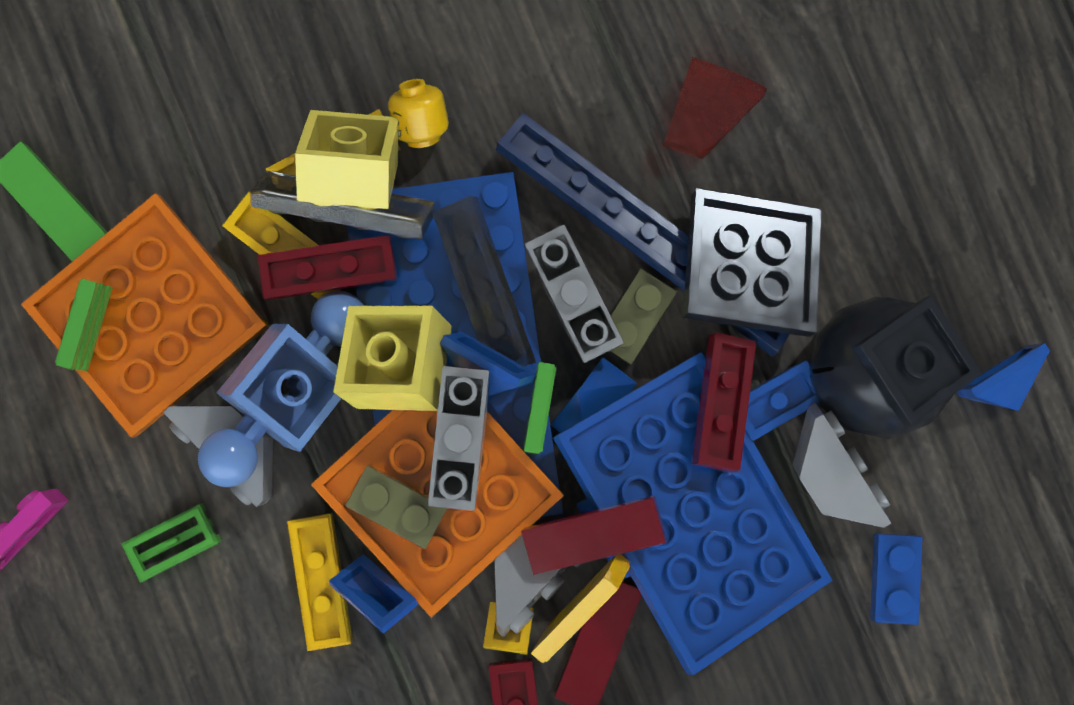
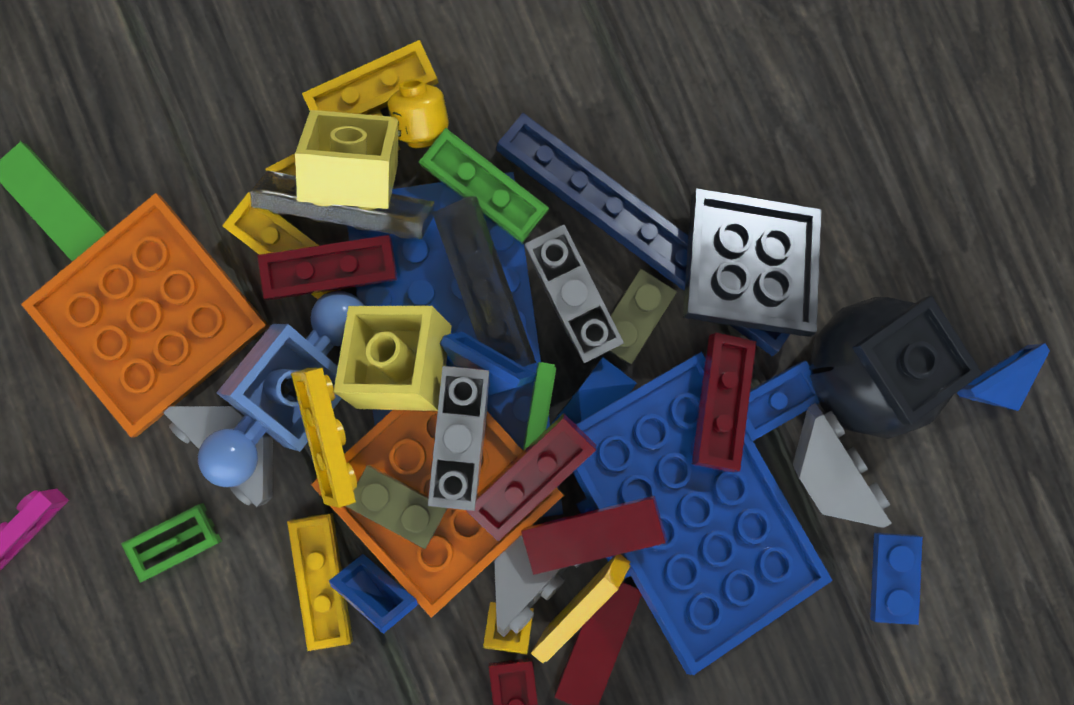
(83, 325): bright green tile -> none
(324, 436): none -> yellow plate
(373, 83): none -> yellow plate
(473, 175): none -> bright green tile
(532, 476): none -> dark red plate
(709, 107): clear red slope -> none

